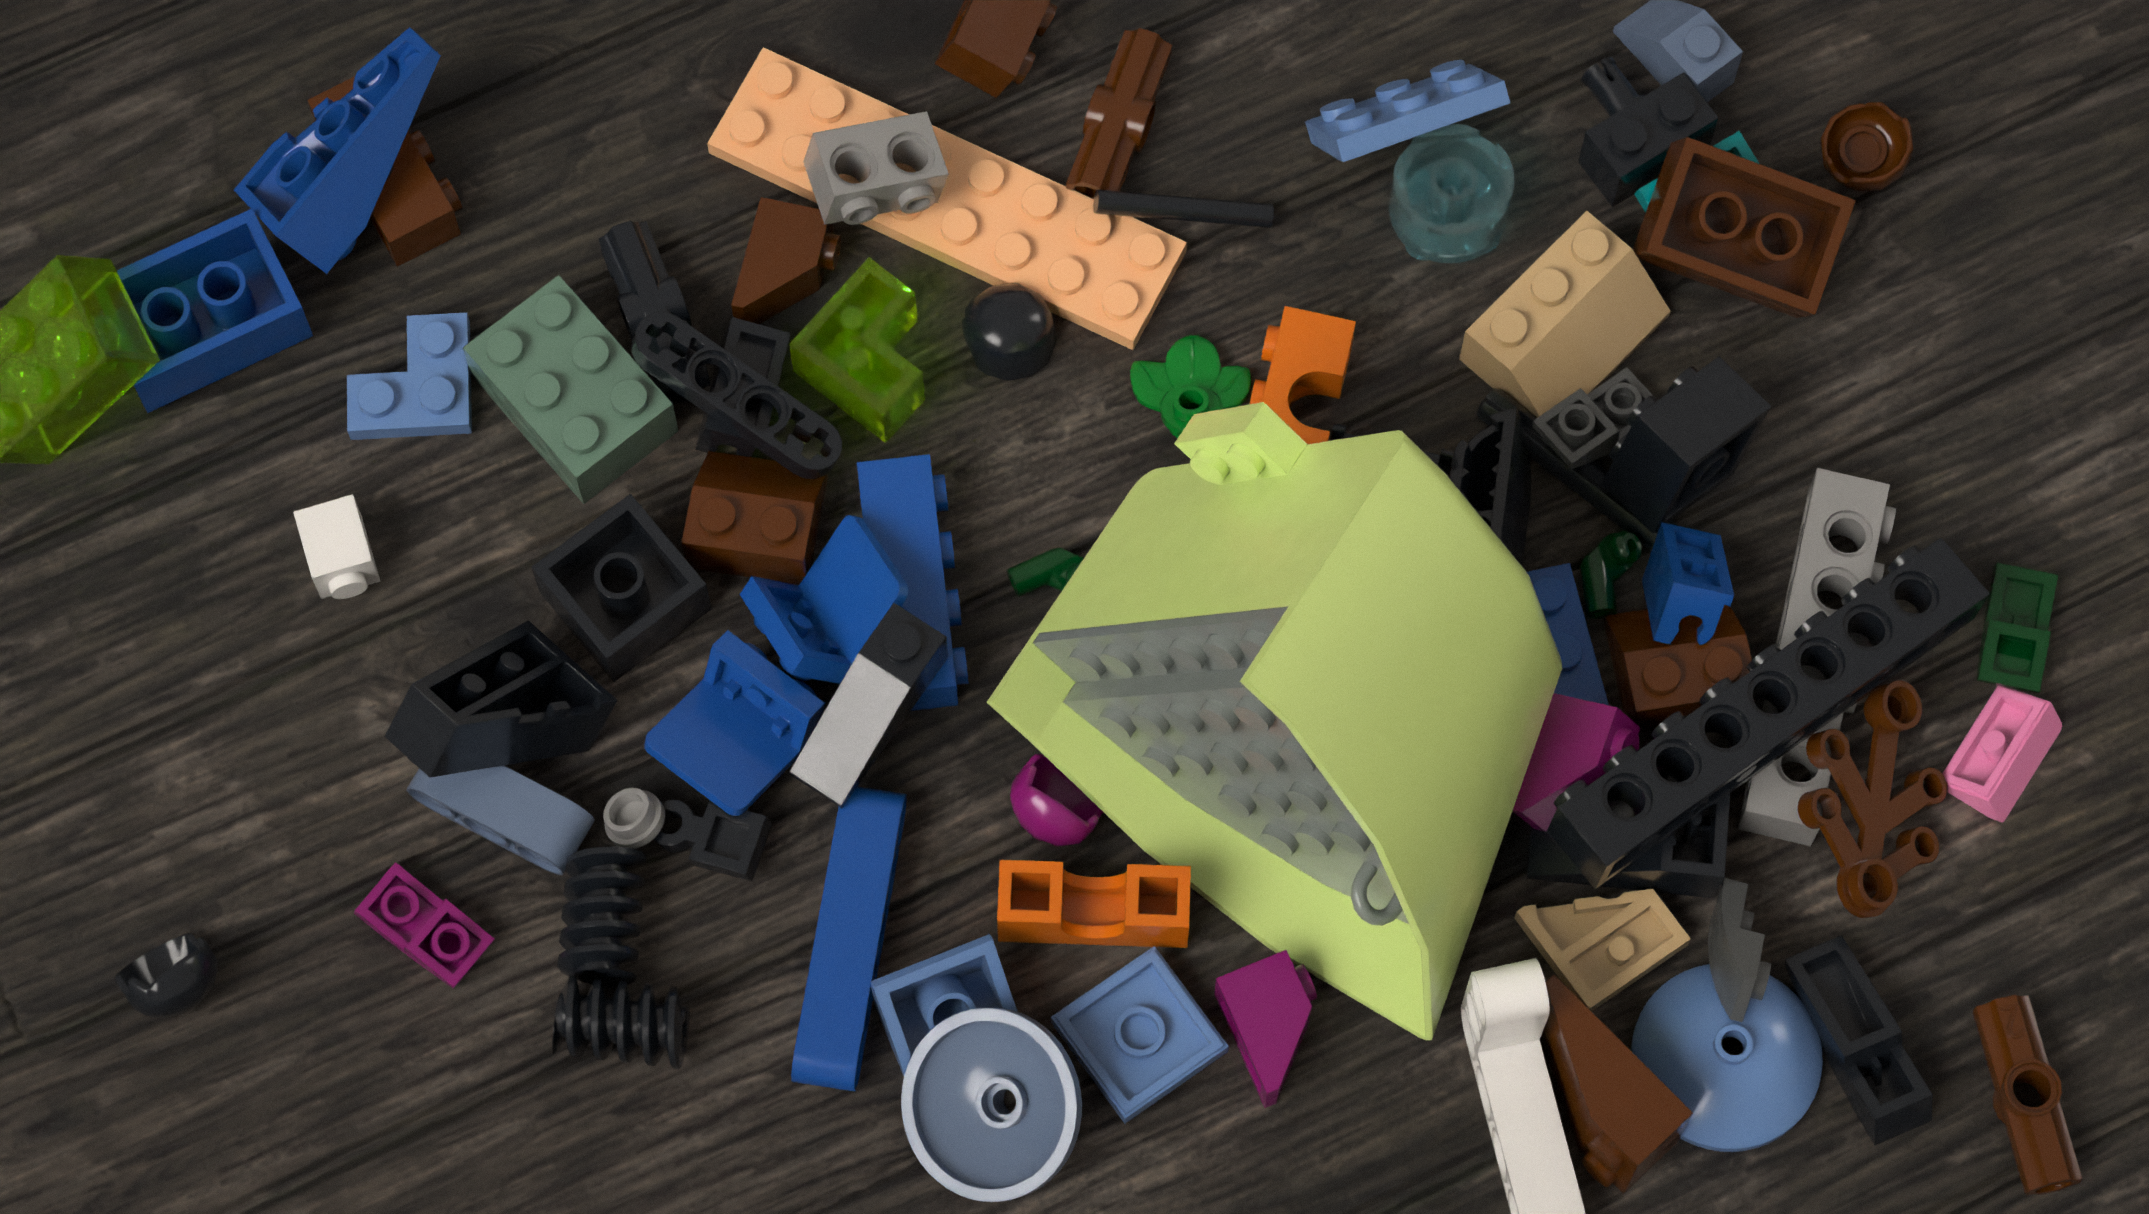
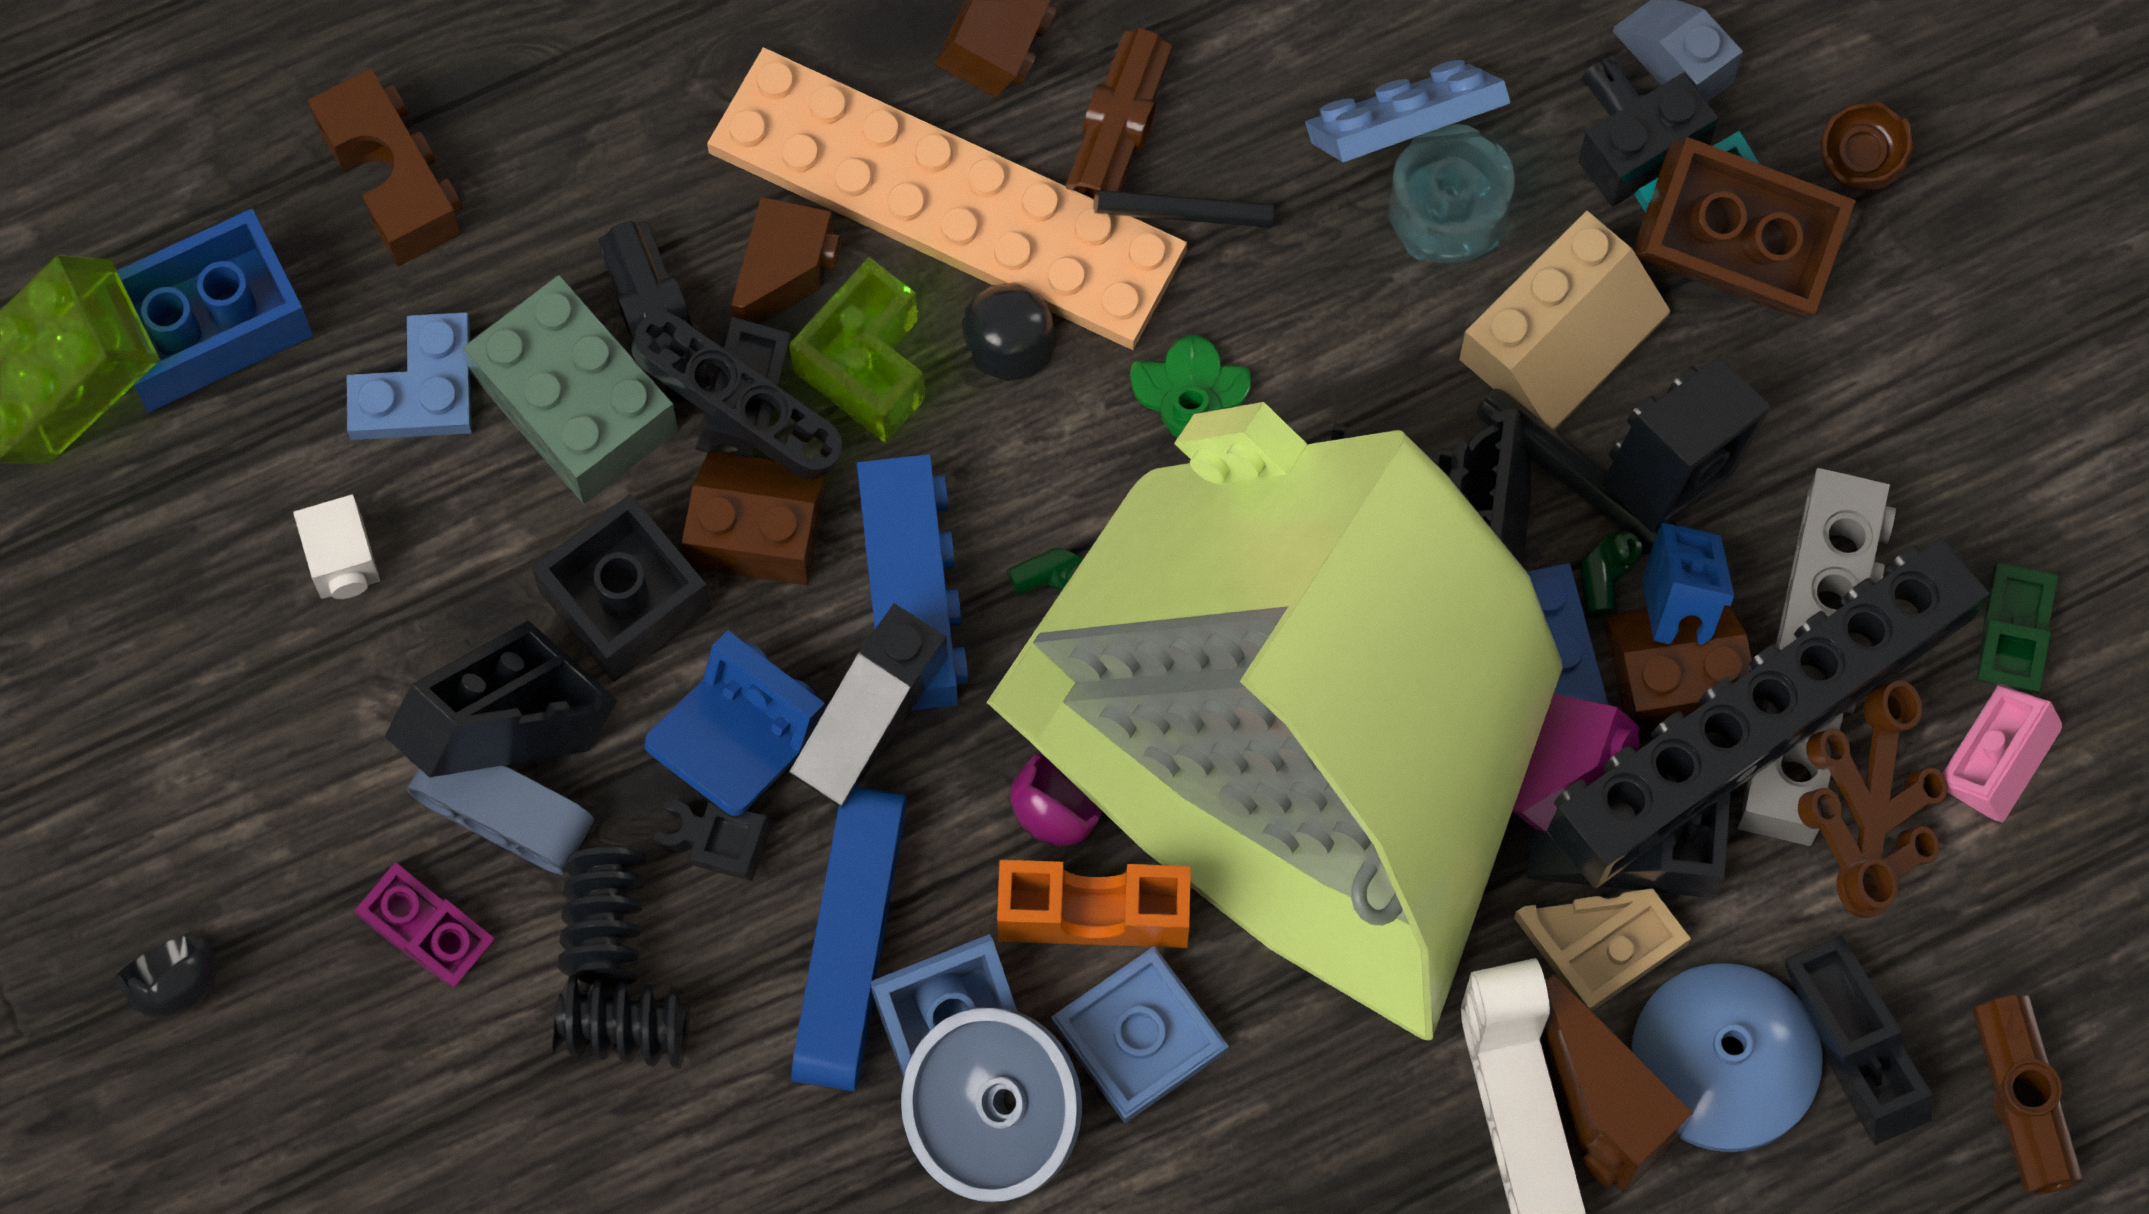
(328, 179): blue wedge -> none
(633, 817): light grey plate -> none
(835, 607): blue bracket -> none
(871, 155): light grey brick -> none
(1267, 1016): magenta slope -> none
(1306, 358): orange arch -> none
(1591, 424): dark grey slope -> none
(1735, 951): dark grey slope -> none

